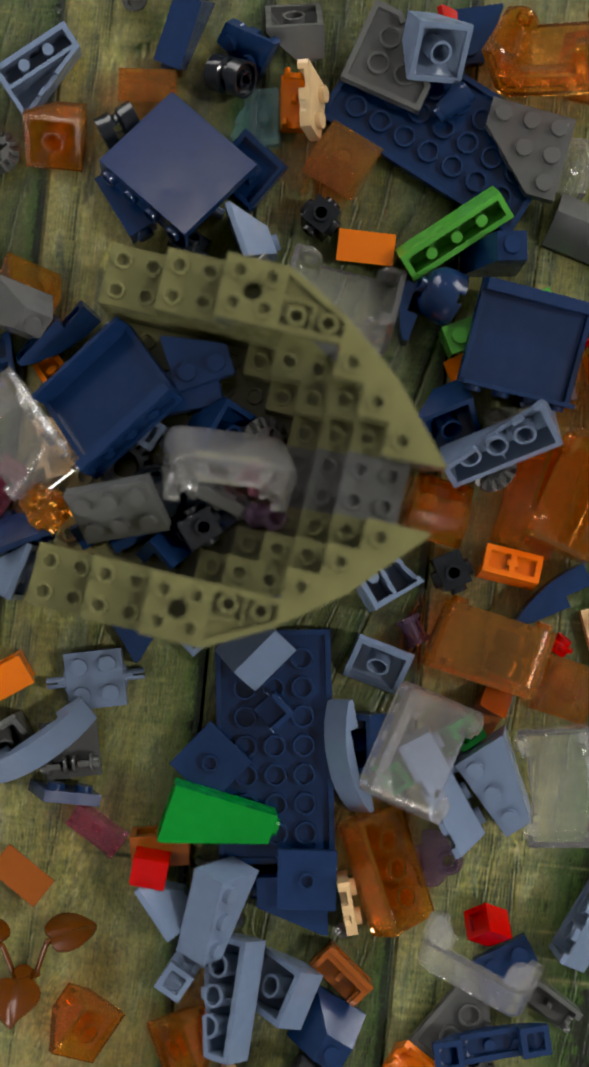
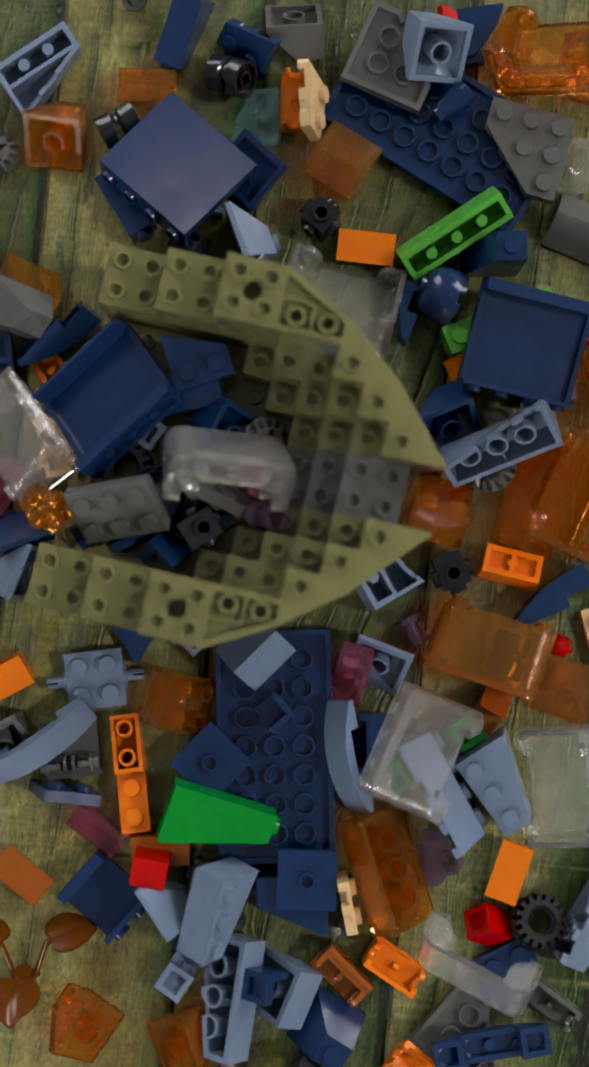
(103, 895): none -> dark blue panel
(131, 773): none -> orange slope
(177, 701): none -> clear orange slope
(260, 983): none -> dark blue panel
(352, 671): none -> clear pink hinge
(393, 966): none -> orange hinge
(509, 871): none -> orange hinge
(555, 921): none -> black tyre

